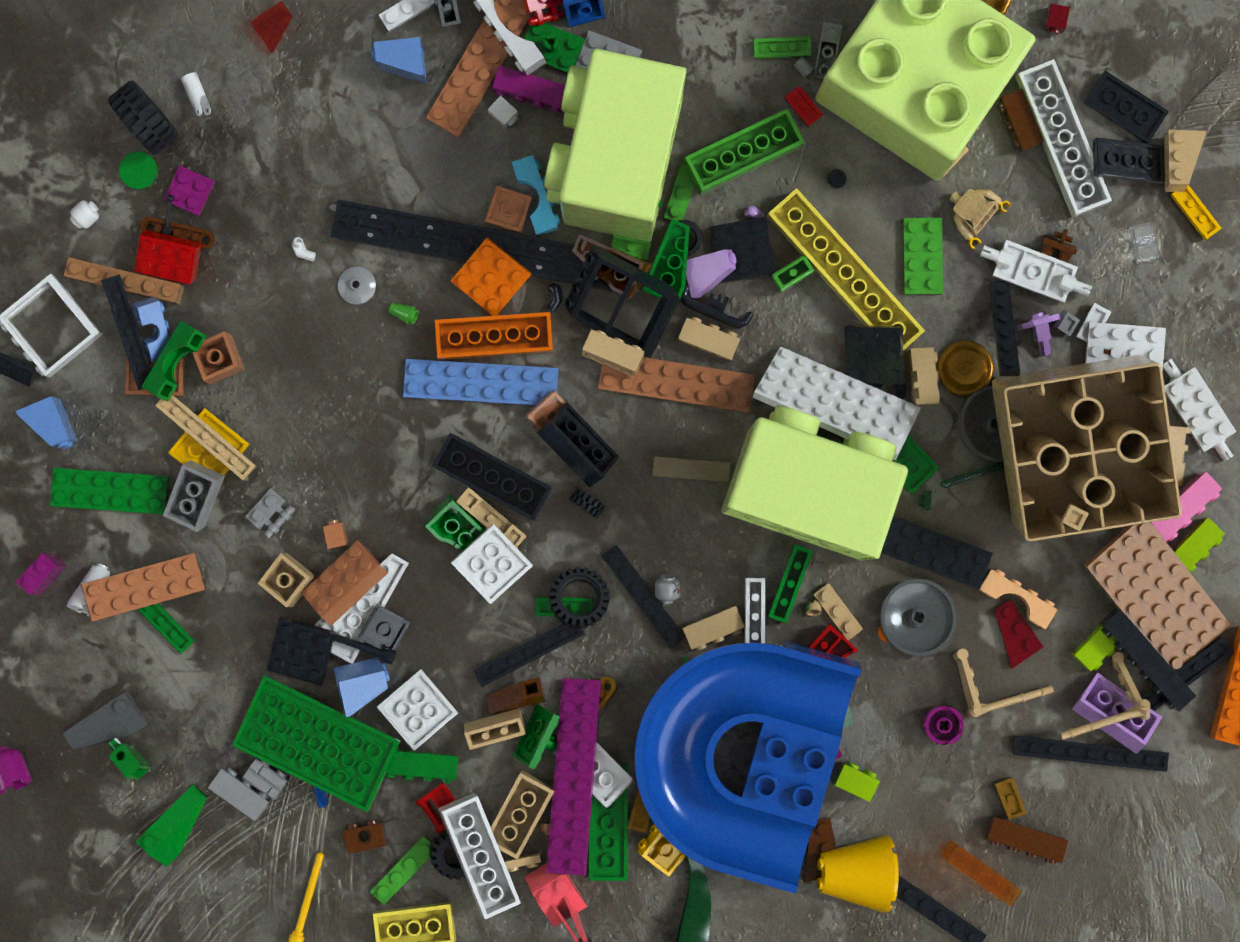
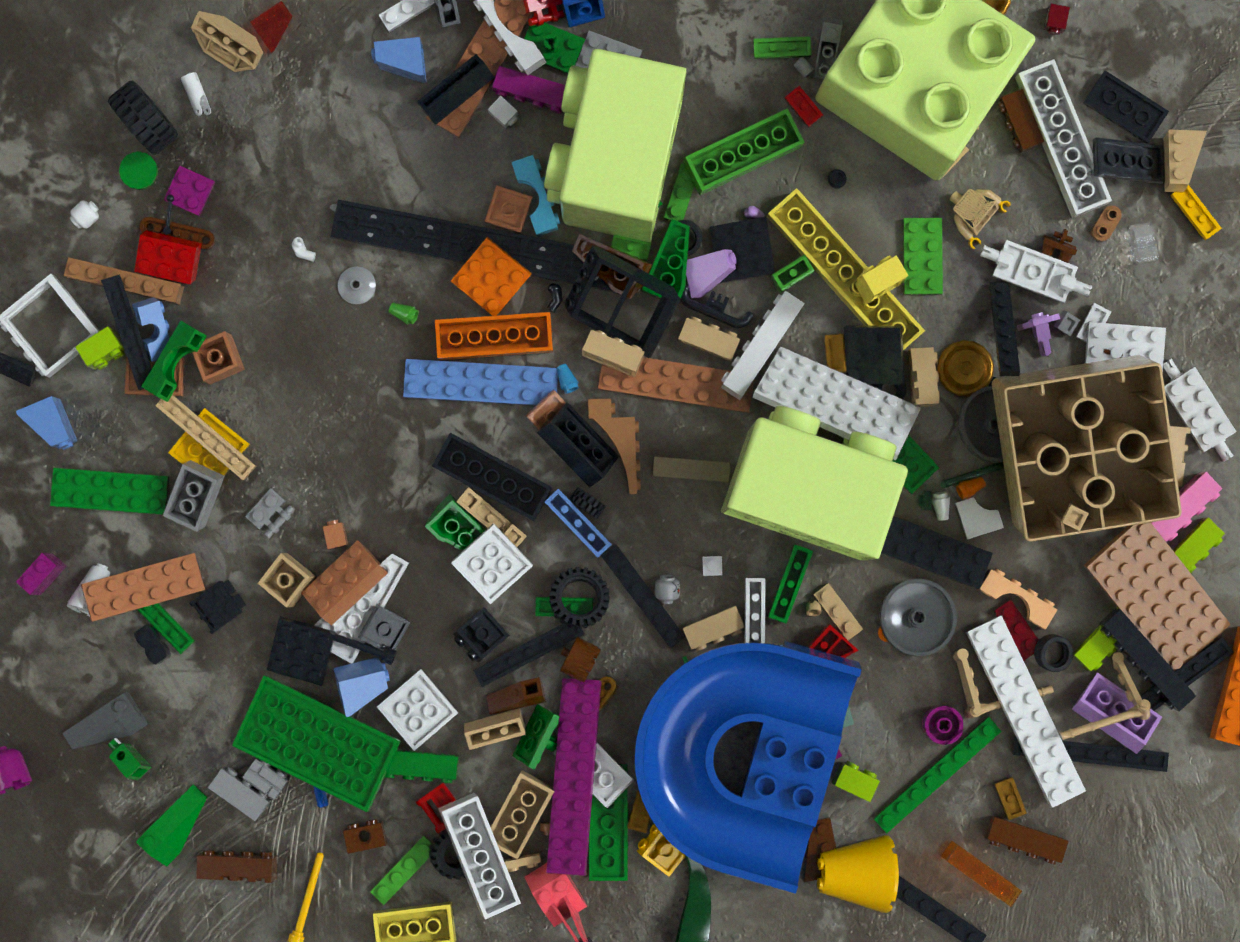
(101, 348): none -> lime brick
(154, 648): none -> black brick
(218, 605): none -> black plate
(226, 42): none -> tan wedge
(237, 866): none -> reddish brown wedge
(455, 89): none -> black brick
(480, 635): none -> black plate
(566, 378): none -> dark azure cone
(578, 523): none -> medium blue brick
(579, 659): none -> reddish brown piece
(622, 434): none -> medium nougat arch
(712, 565): none -> white plate
(762, 345): none -> white brick
(835, 352): none -> pearl gold plate
(881, 279): none -> light yellow brick
(937, 774): none -> green plate
(941, 505): none -> white cone
(968, 488): none -> orange cone
(976, 519): none -> white tile
(1026, 711): none -> white plate
(1065, 659): none -> black tyre
(1106, 222): none -> medium nougat plate

